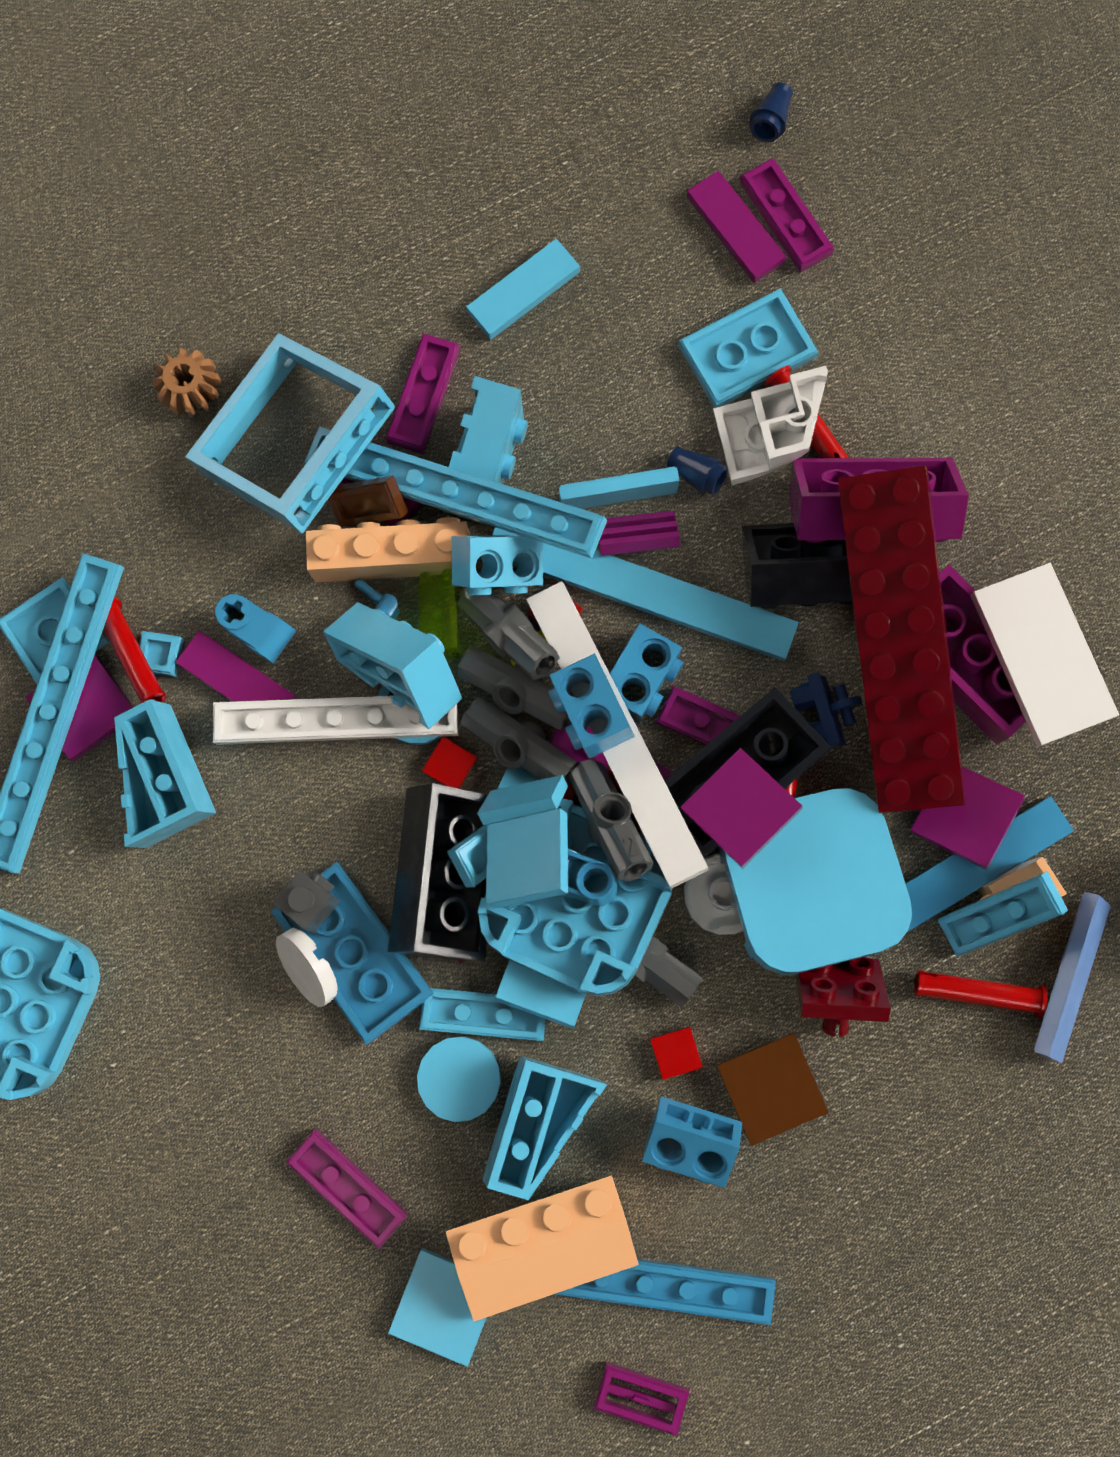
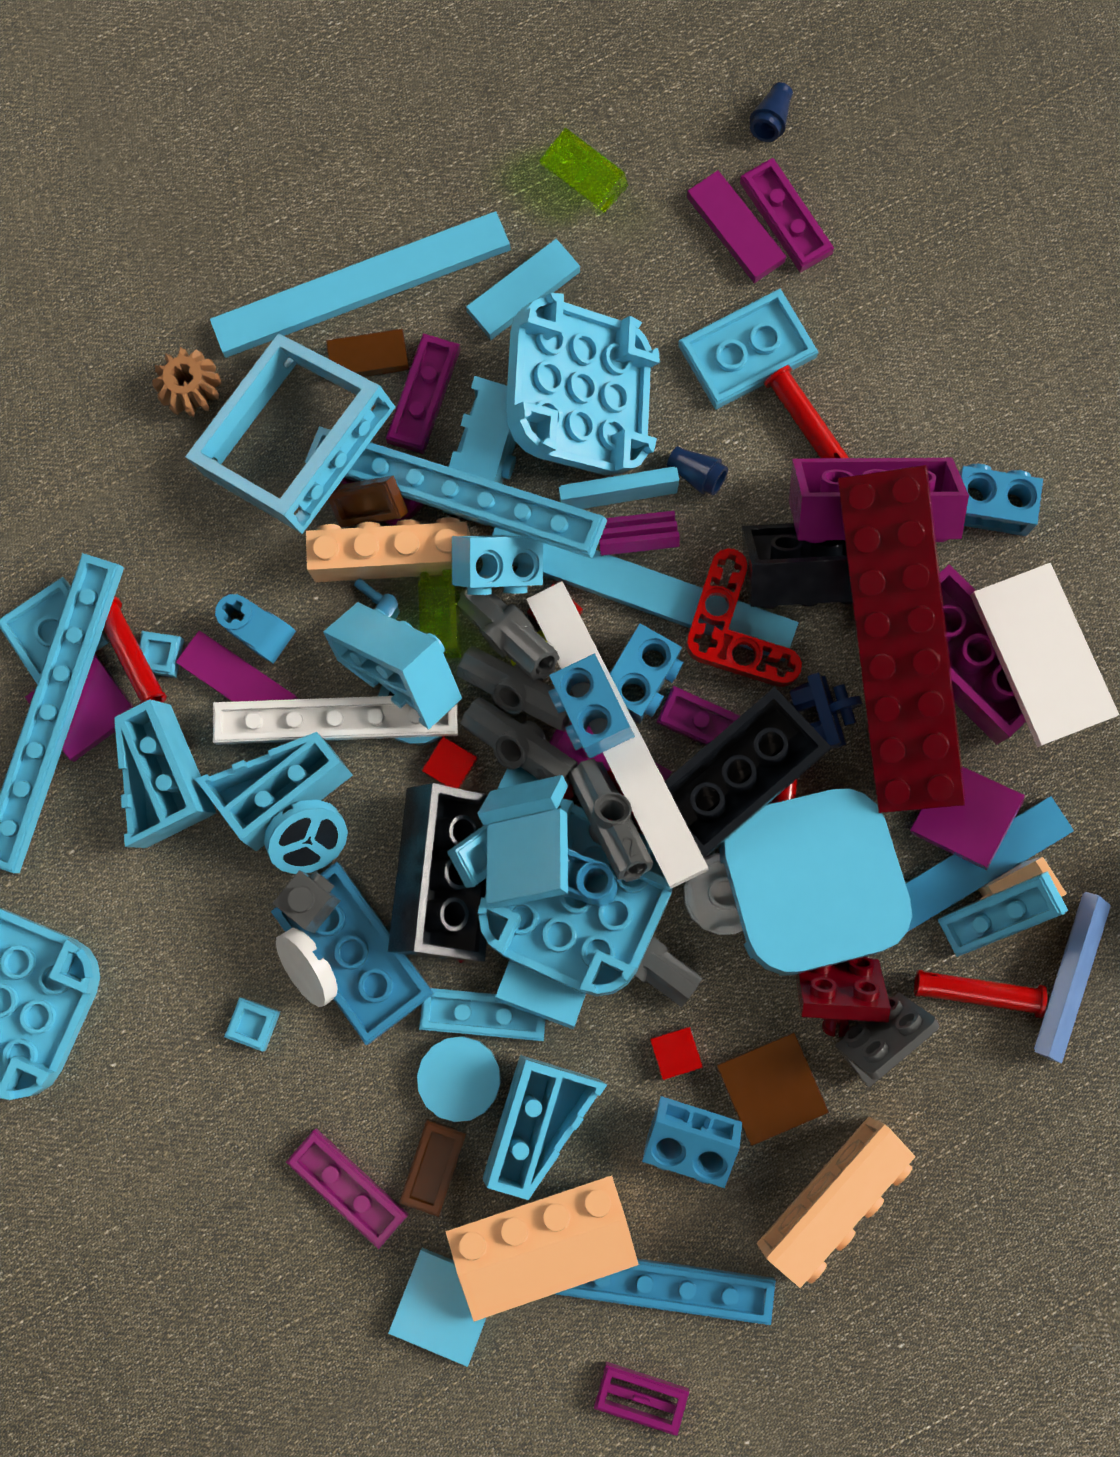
(252, 1024): none -> medium azure tile
(263, 787): none -> medium azure wedge
(305, 837): none -> medium azure tile
(360, 284): none -> medium azure tile
(371, 352): none -> reddish brown tile
(433, 1167): none -> reddish brown tile
(579, 387): none -> medium azure tile
(585, 170): none -> clear neon green hinge
(727, 639): none -> red beam
(741, 808): magenta tile -> none
(770, 426): white slope -> none
(836, 1202): none -> light nougat slope
(879, 1046): none -> dark grey bracket
(995, 510): none -> dark azure brick

